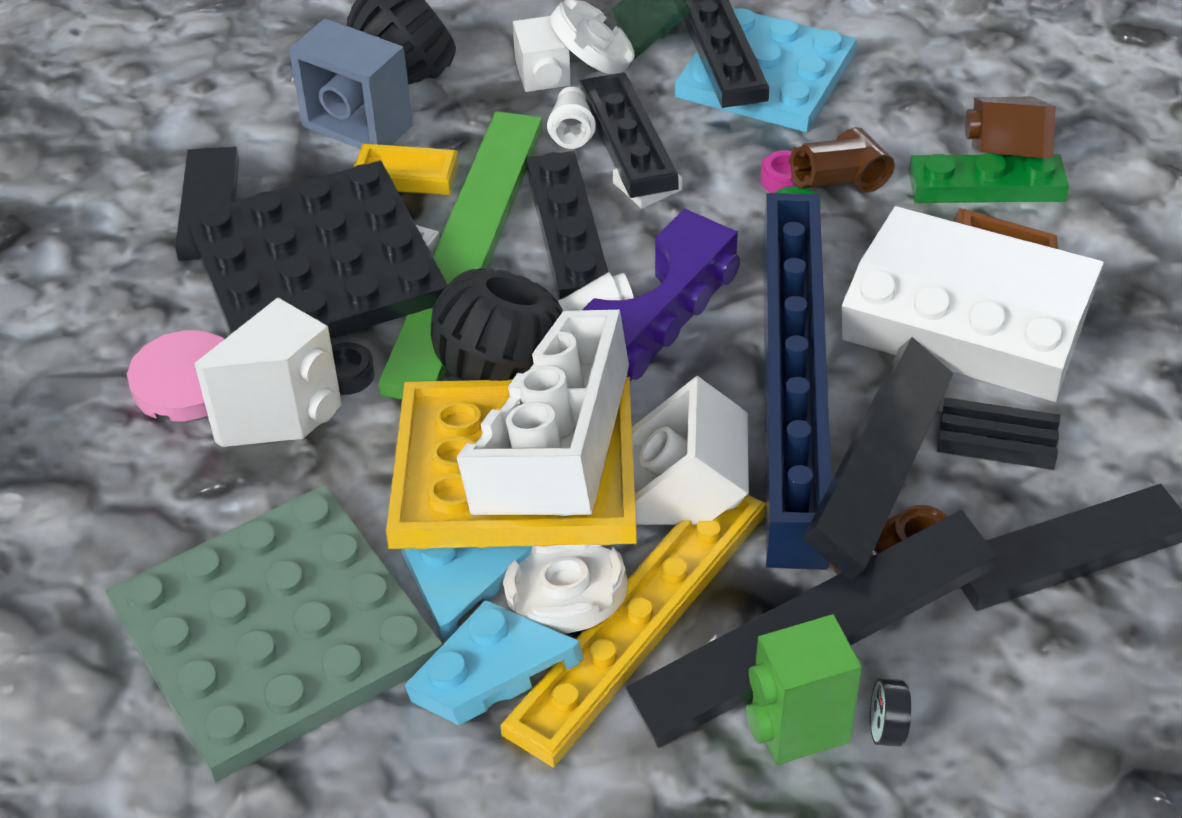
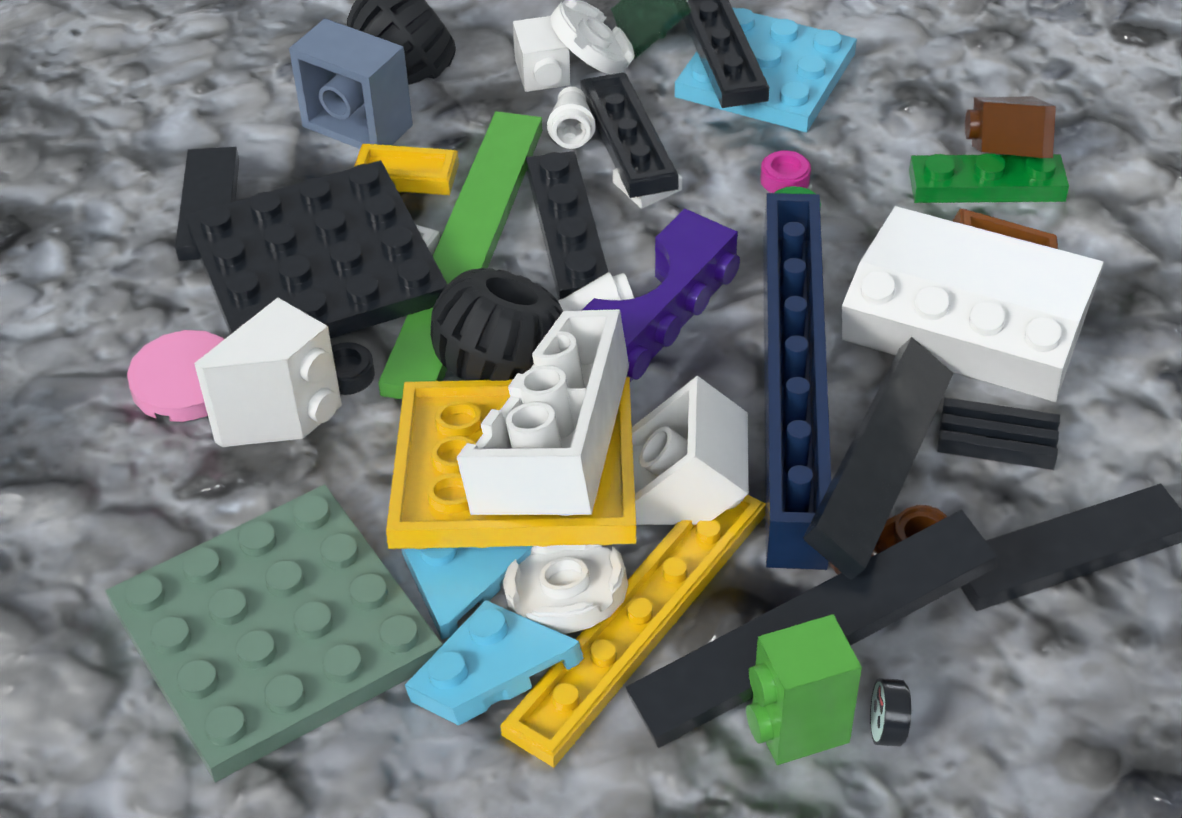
(848, 159): reddish brown piece -> none

